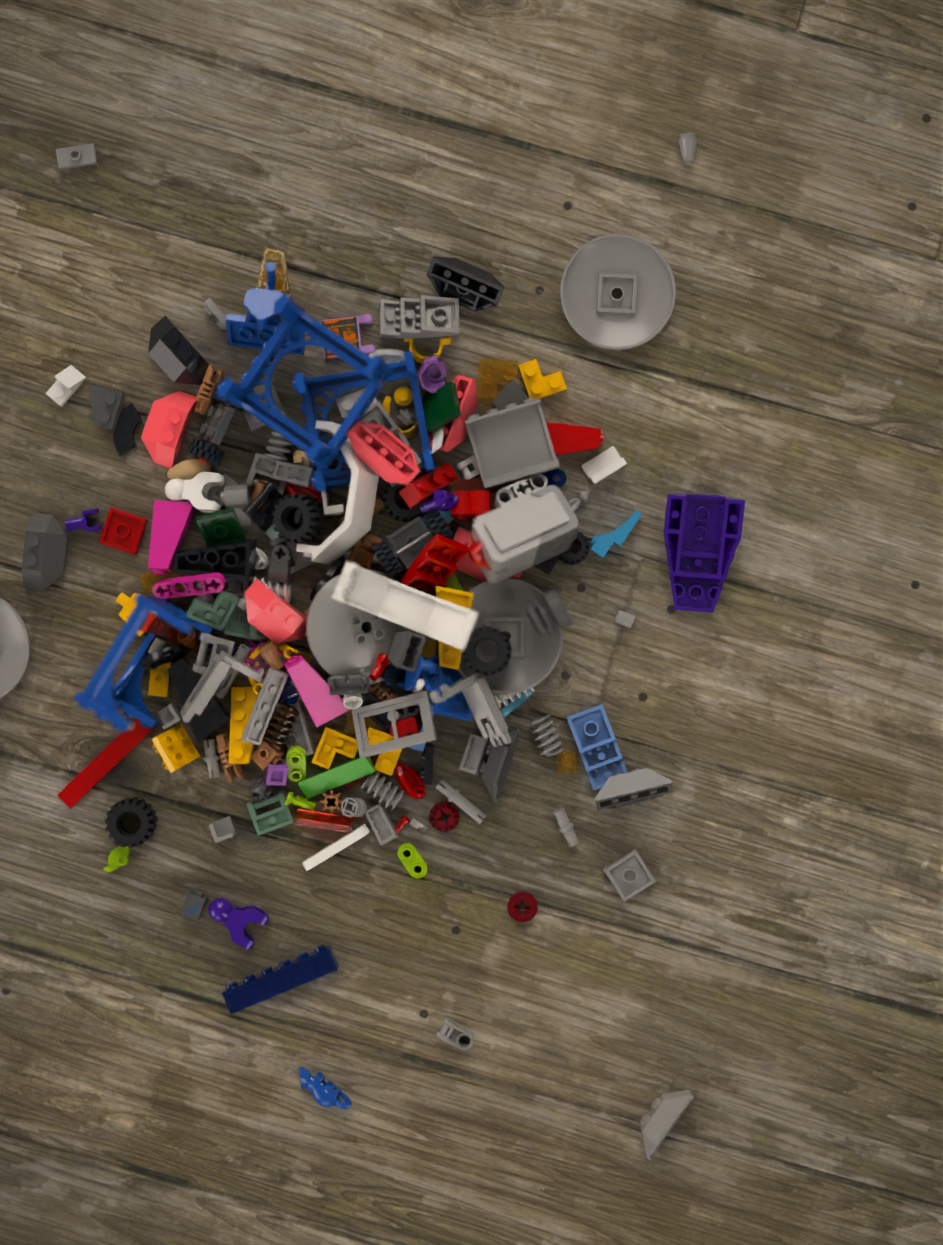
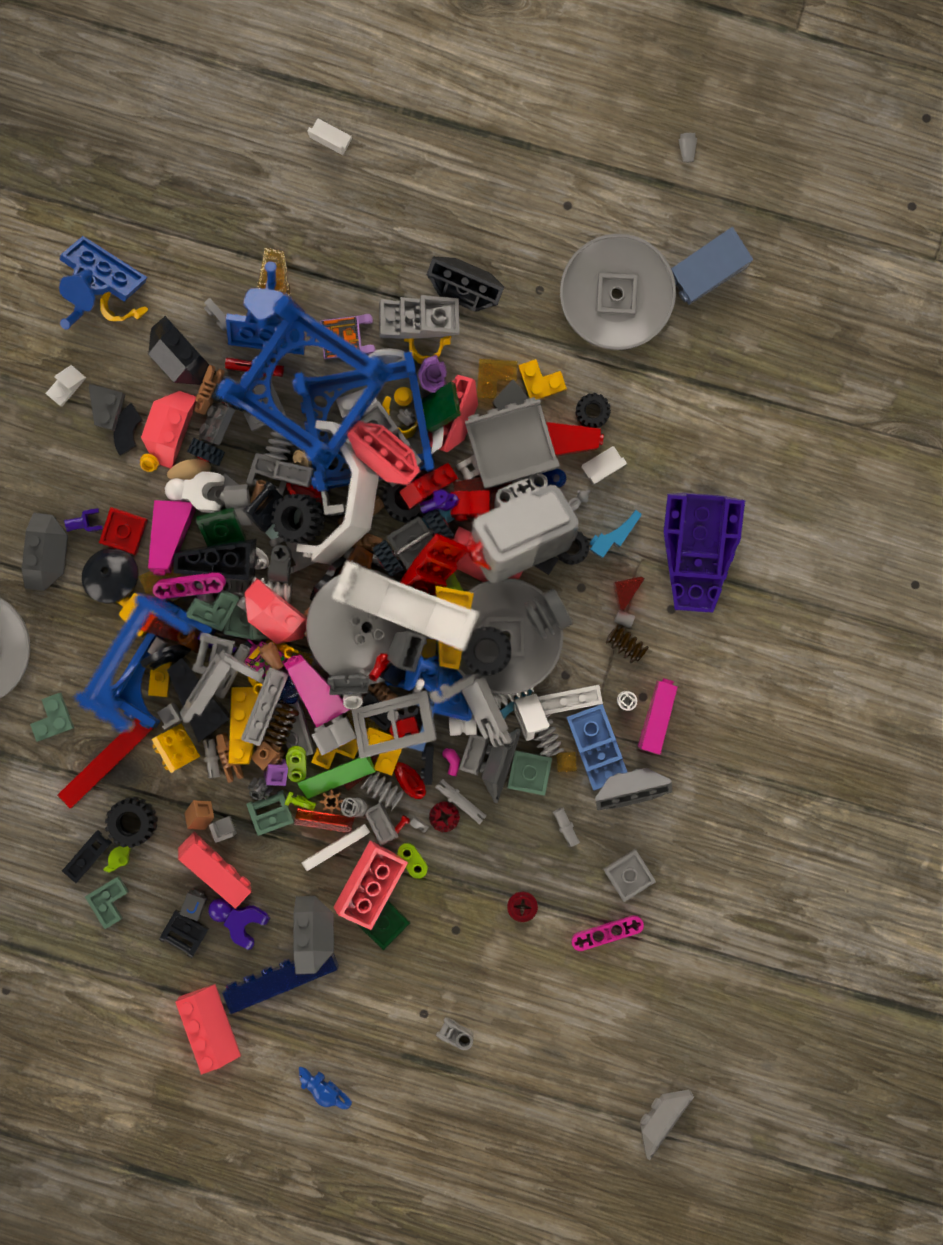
(57, 721): none -> sand green plate
(76, 156): light grey plate -> none
(86, 857): none -> black plate
(94, 274): none -> blue plate
(102, 901): none -> sand green plate
(110, 315): none -> yellow helmet
(117, 582): none -> black dish
(149, 462): none -> yellow plate
(186, 928): none -> black plate
(199, 815): none -> medium nougat panel
(208, 1028): none -> coral slope
(213, 870): none -> coral wedge
(235, 364): none -> red pin
(312, 934): none -> dark grey wedge
(329, 136): none -> white panel
(334, 735): none -> light grey brick
(370, 885): none -> coral slope
(387, 926): none -> dark green tile
(454, 760): none -> dark pink arm
(458, 726): none -> white wheel
(529, 772): none -> sand green plate
(530, 715): none -> white panel
(571, 699): none -> white plate
(593, 399): none -> black tyre
(608, 936): none -> dark pink beam
(624, 699): none -> white wheel
(625, 590): none -> clear red slope
(626, 644): none -> dark brown piece
(658, 716): none -> dark pink slope
(711, 266): none -> sand blue slope

